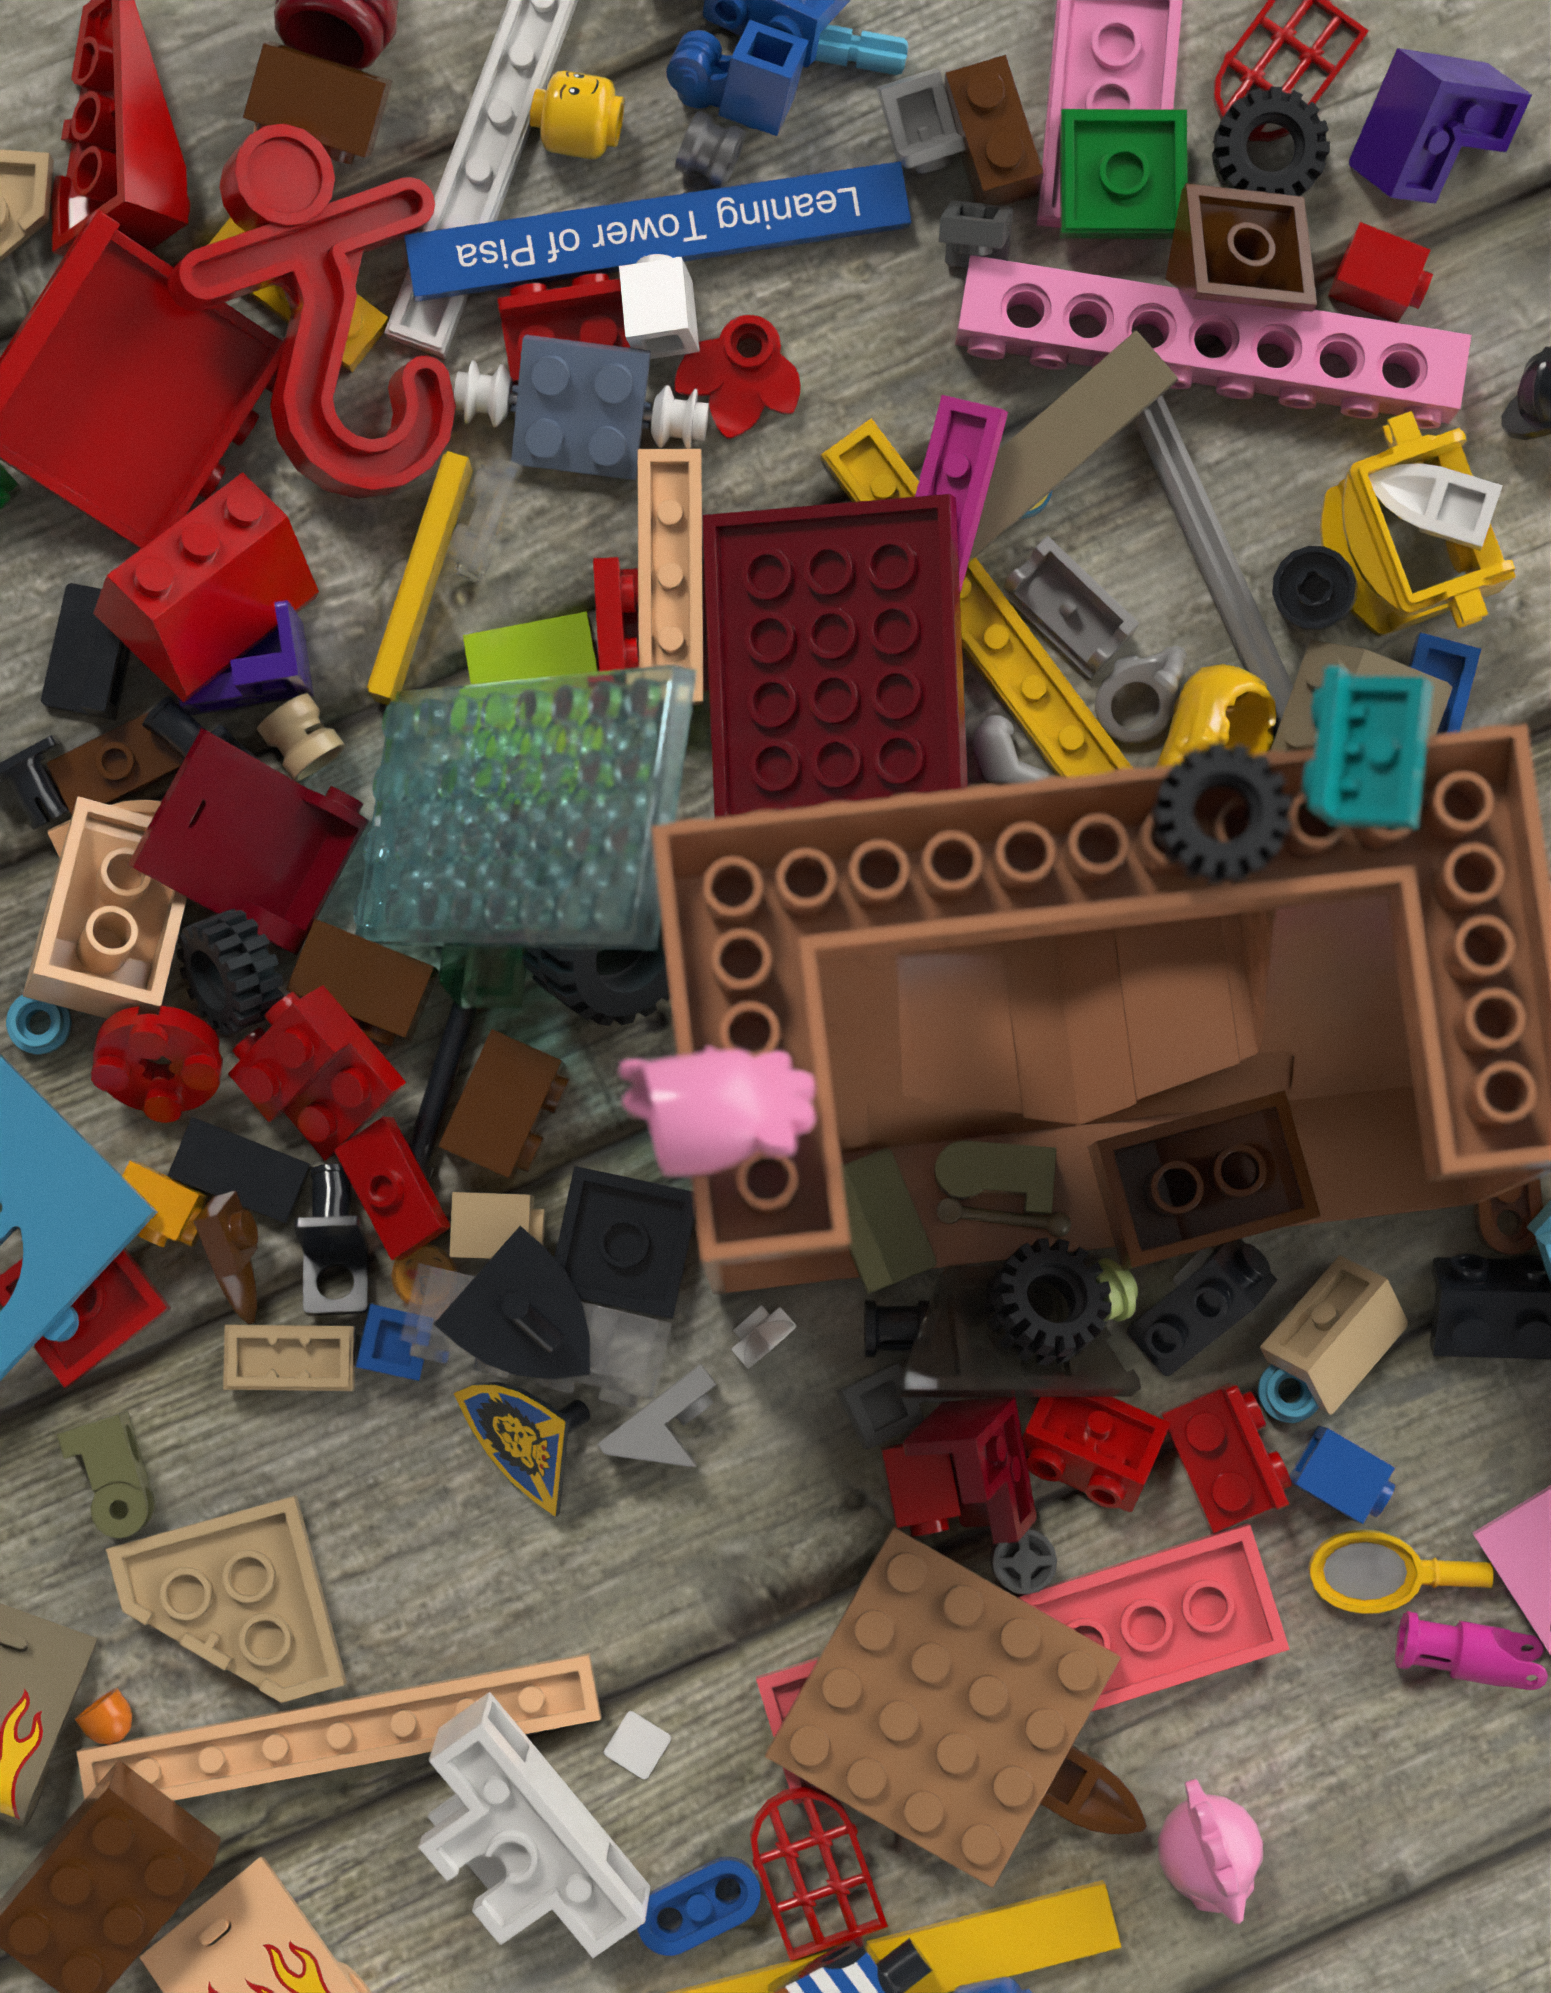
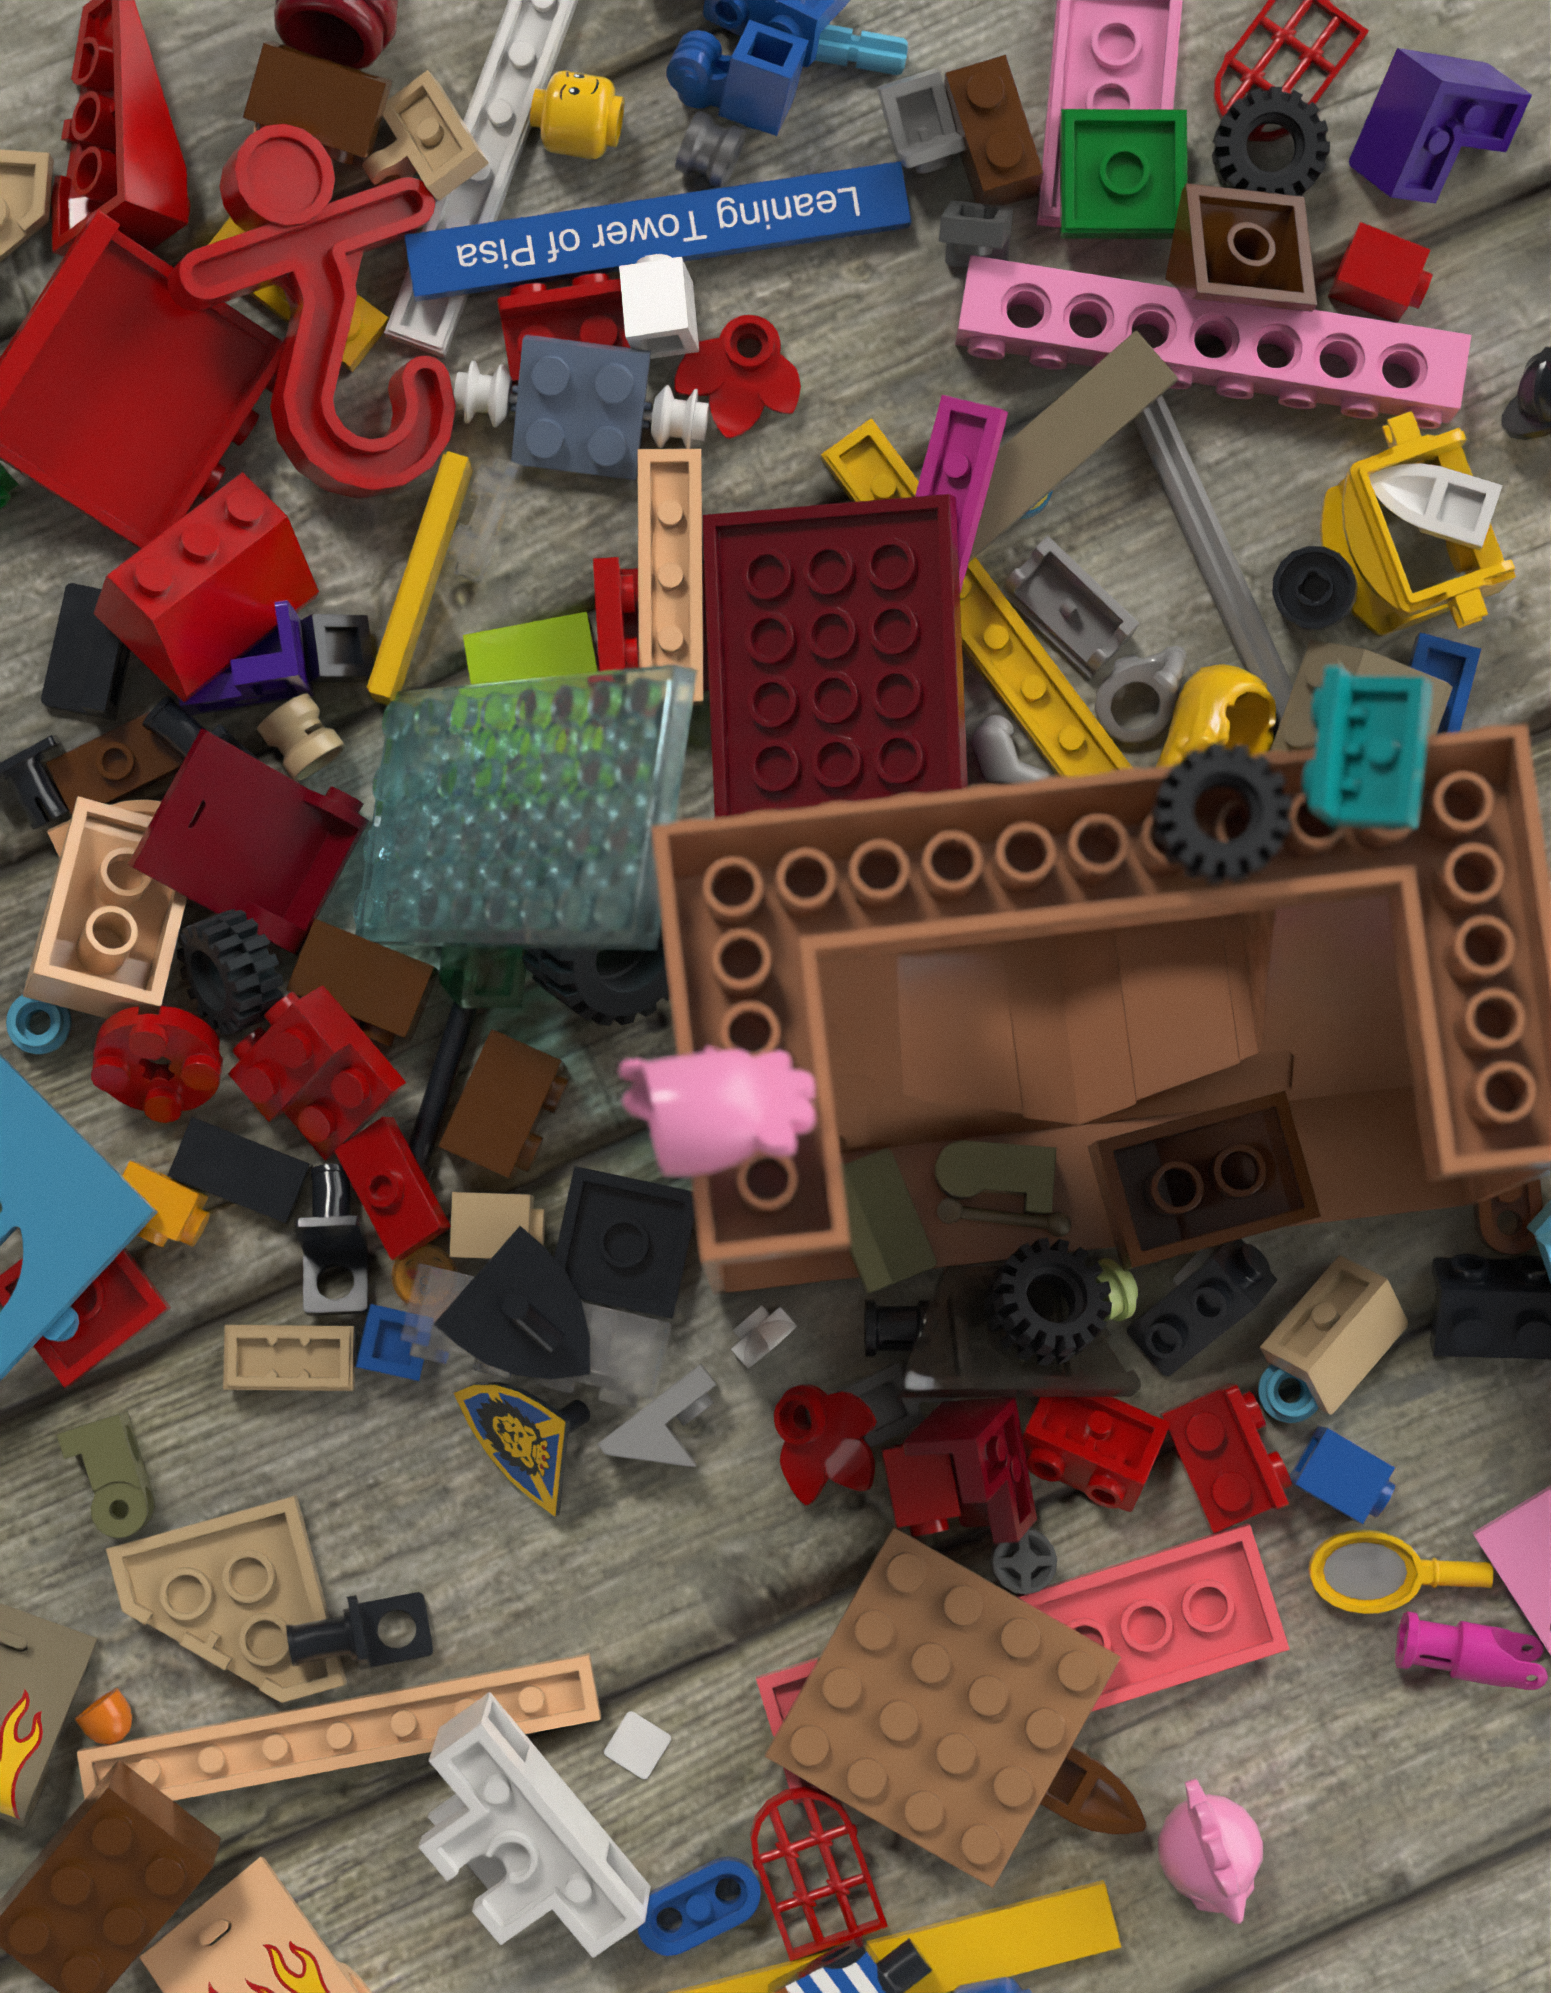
(230, 1242): reddish brown plate -> none
(337, 648): none -> black plate
(358, 1633): none -> black bracket
(428, 140): none -> tan plate
(829, 1445): none -> red plate

